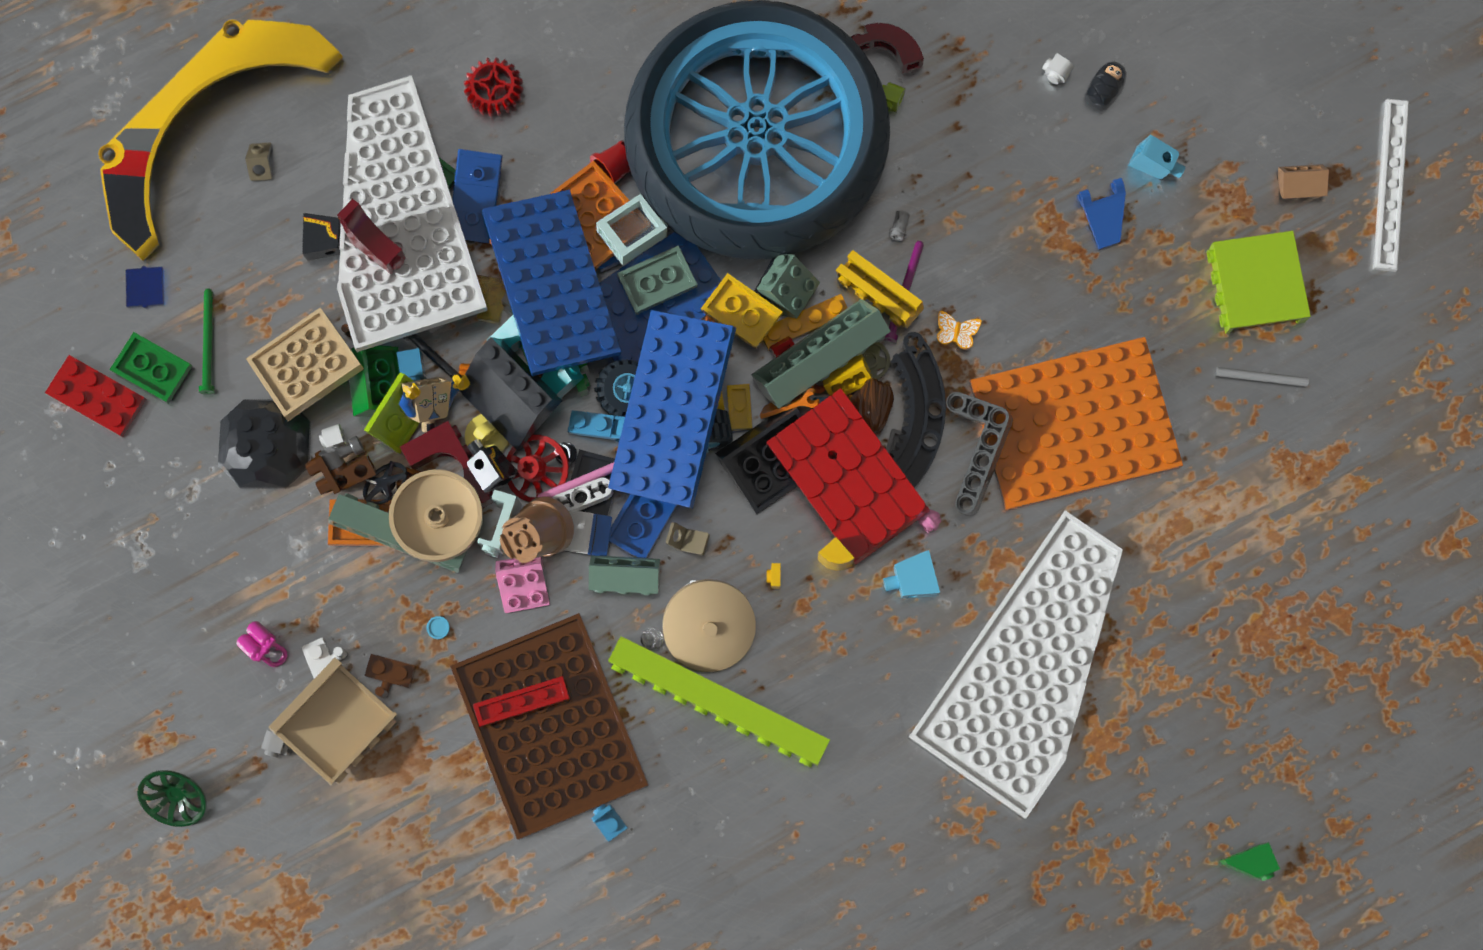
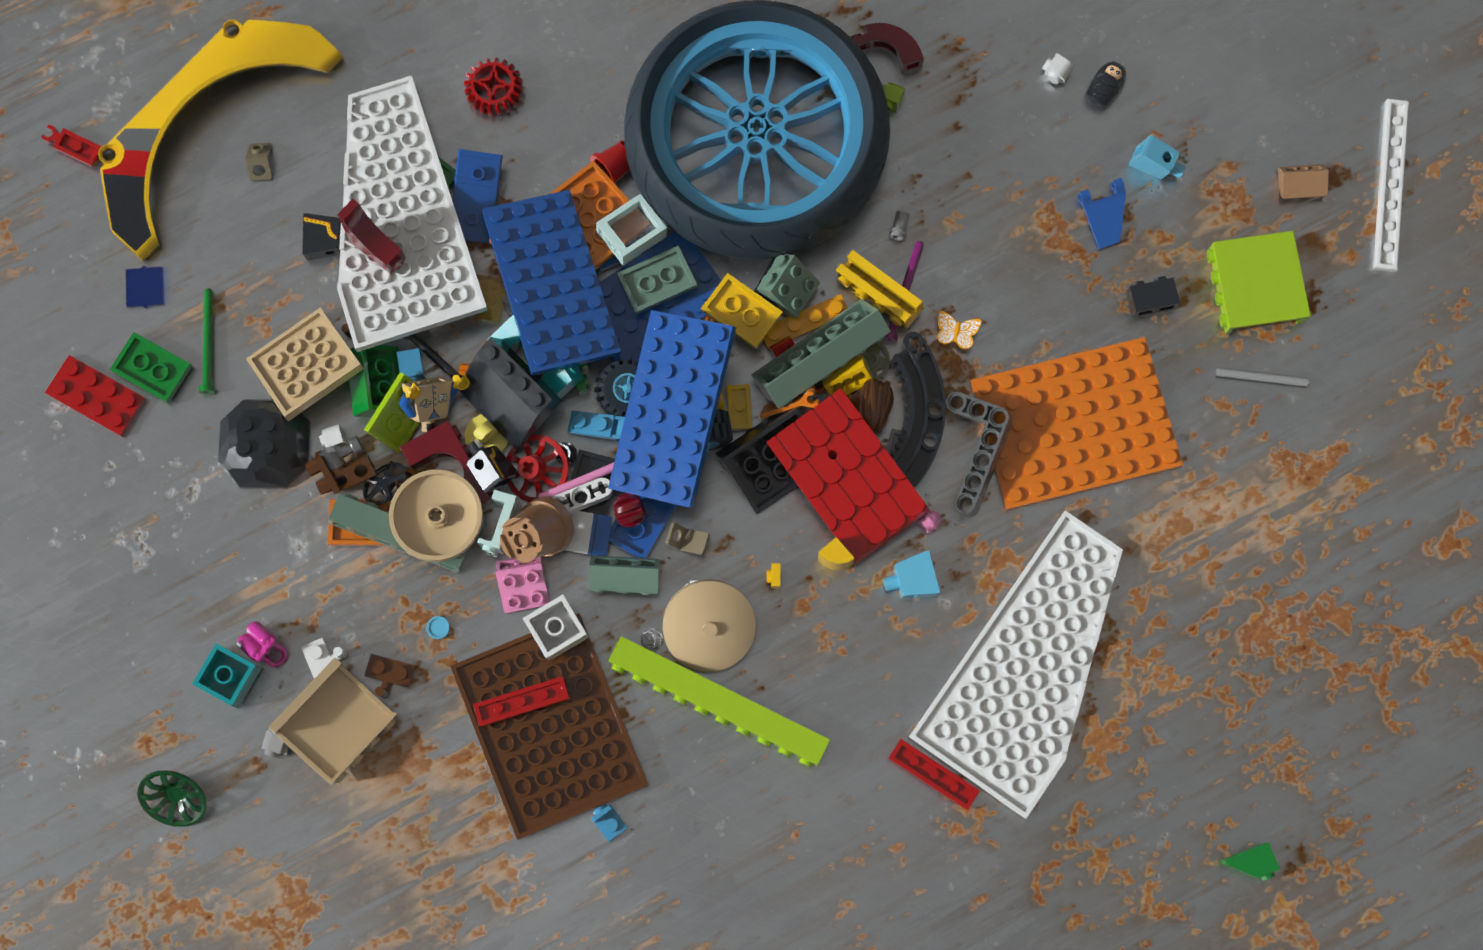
(73, 146): none -> red plate
(226, 676): none -> teal brick
(555, 627): none -> white brick
(629, 510): none -> dark red piece
(934, 774): none -> red plate
(1152, 296): none -> black brick

